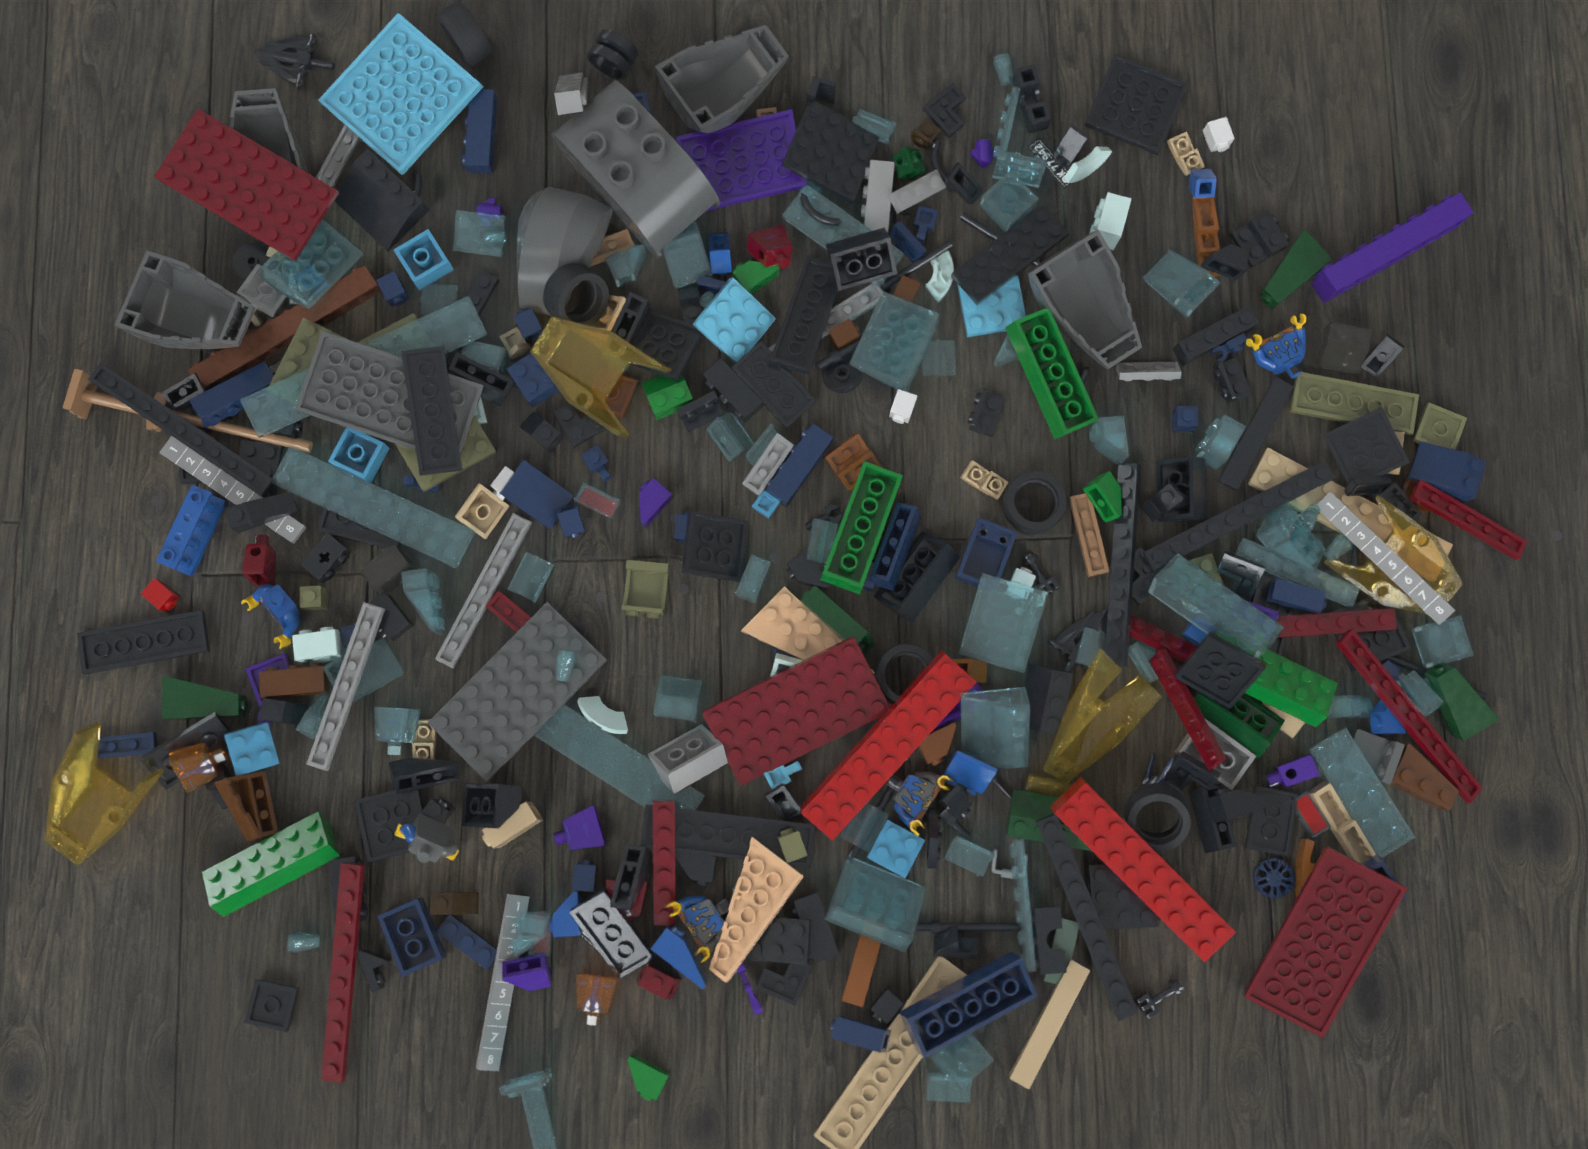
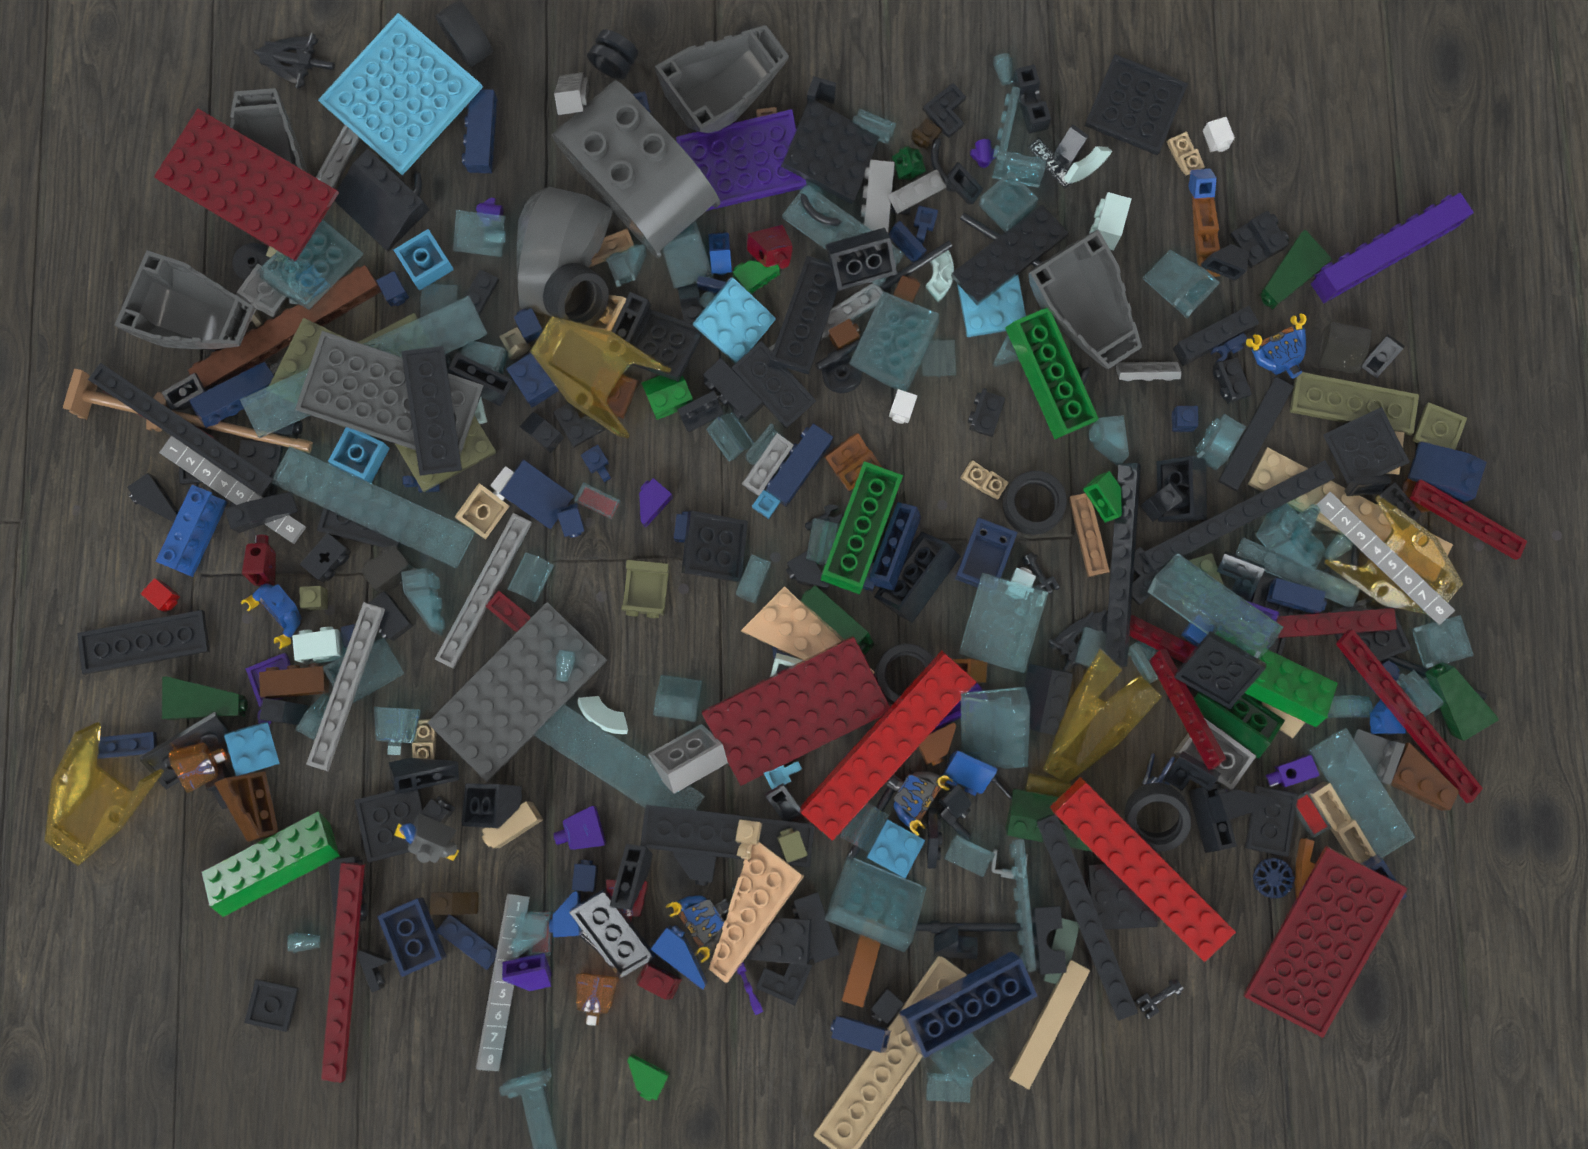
(150, 494): none -> black slope
(664, 861): dark red plate -> none
(747, 834): none -> tan plate

